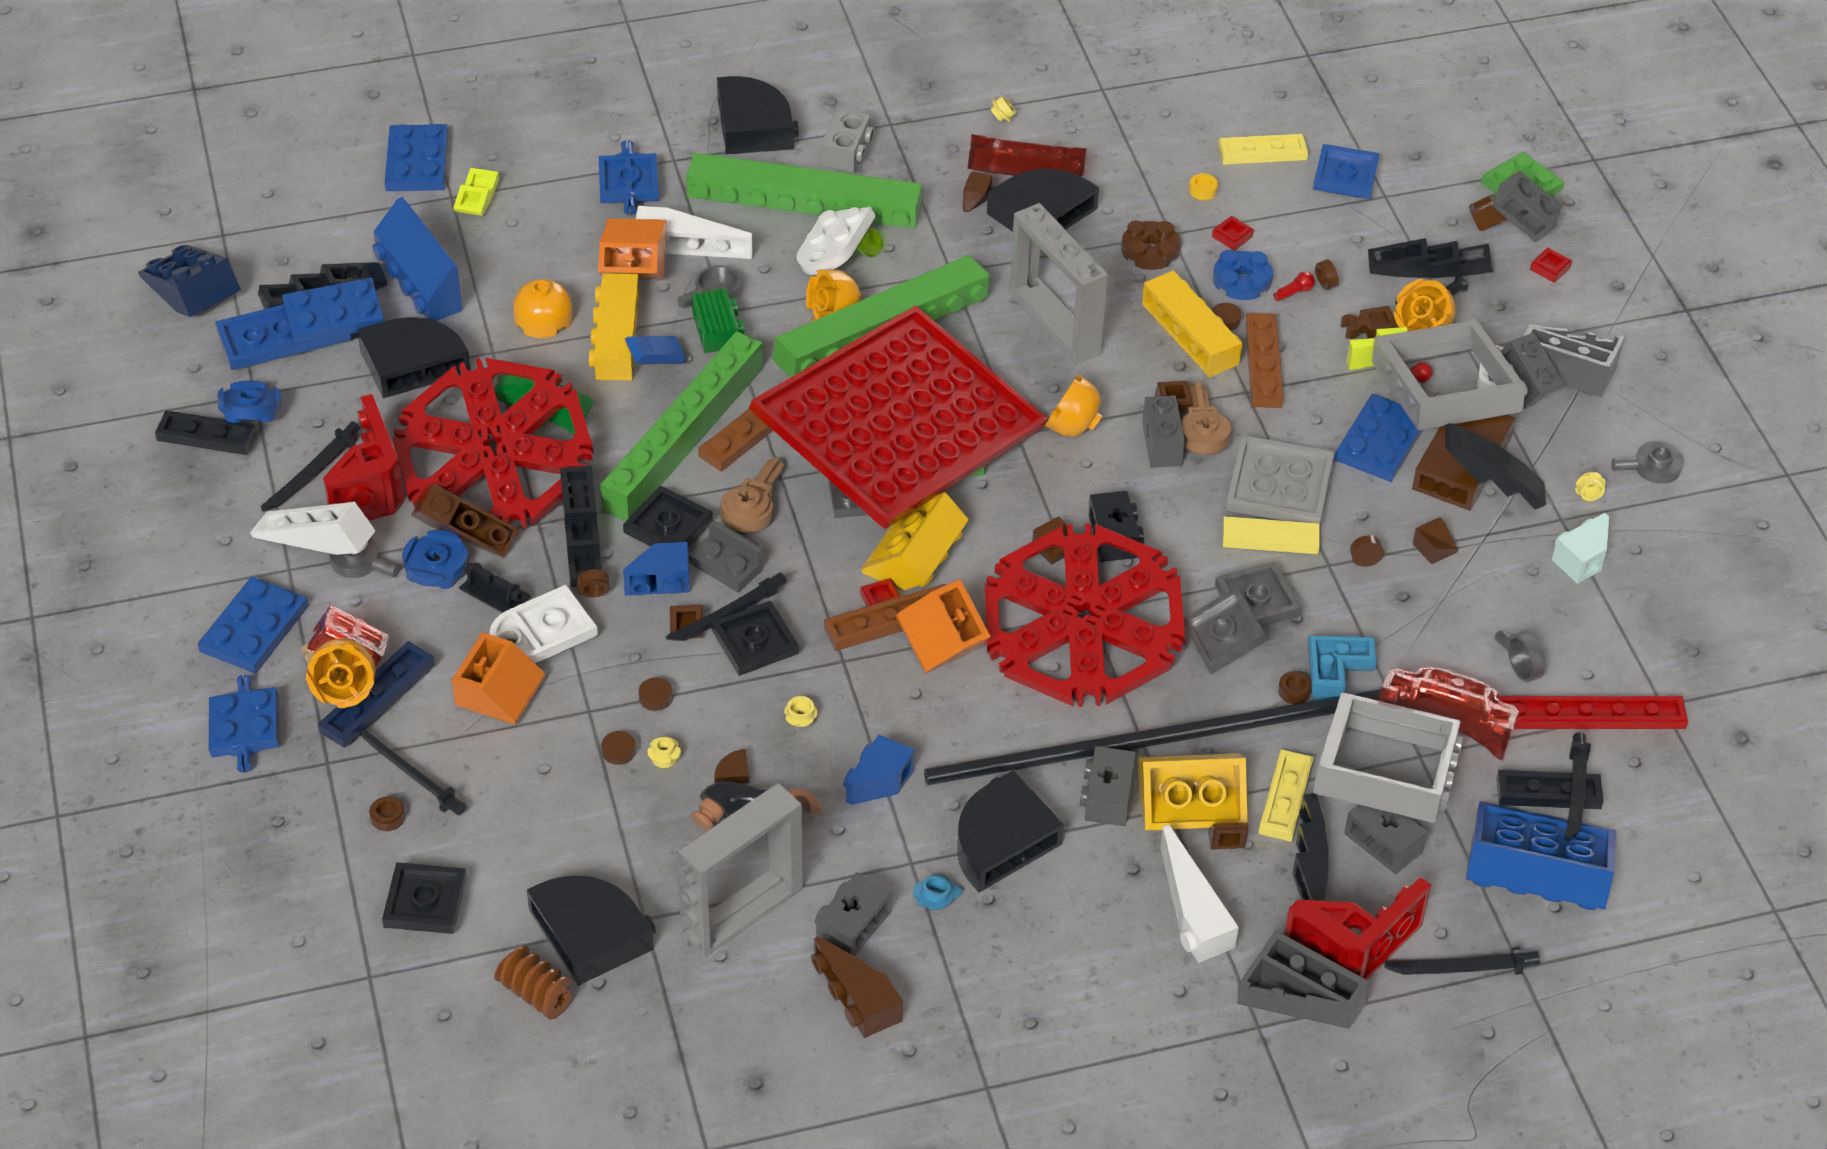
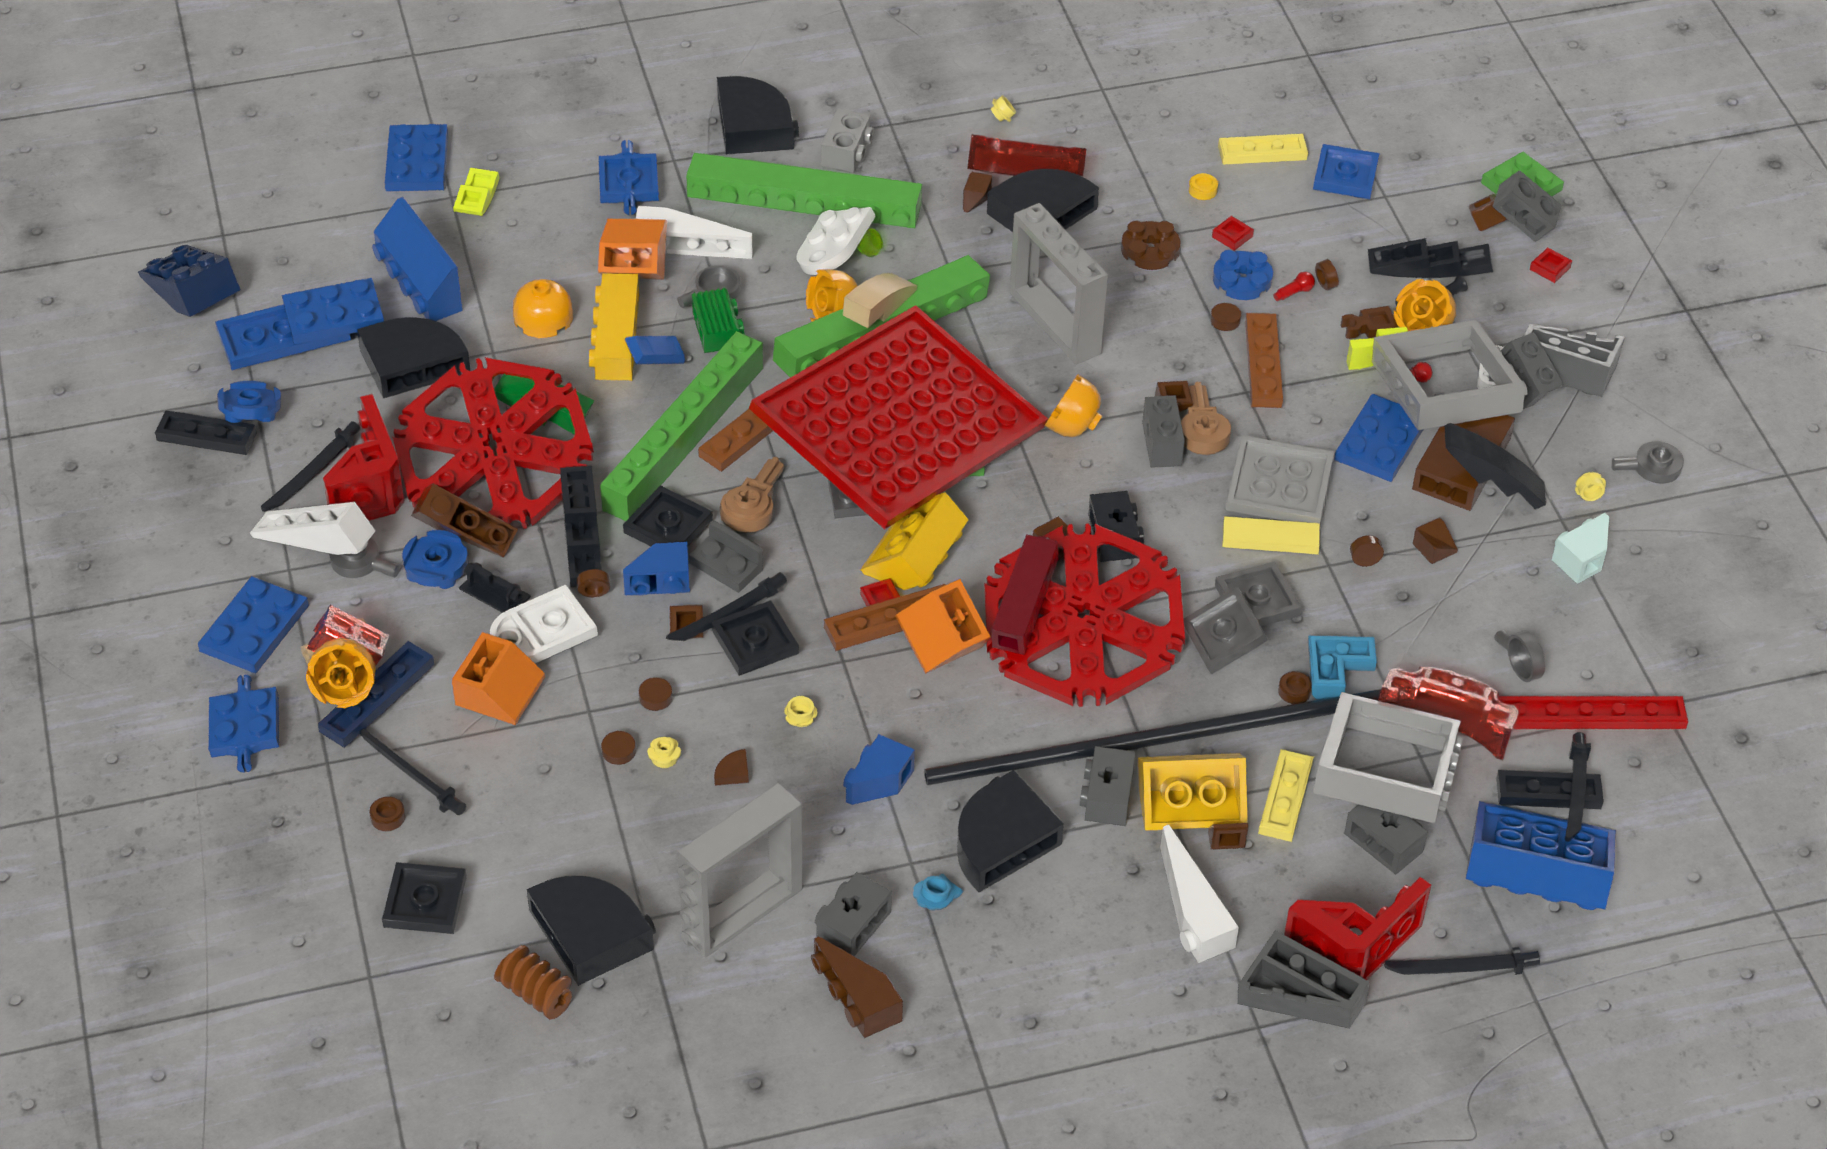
(329, 275): black slope -> none
(727, 797): piece -> none
(877, 298): none -> tan slope
(1025, 594): none -> dark red brick
(1191, 323): yellow brick -> none
(1311, 862): black slope -> none

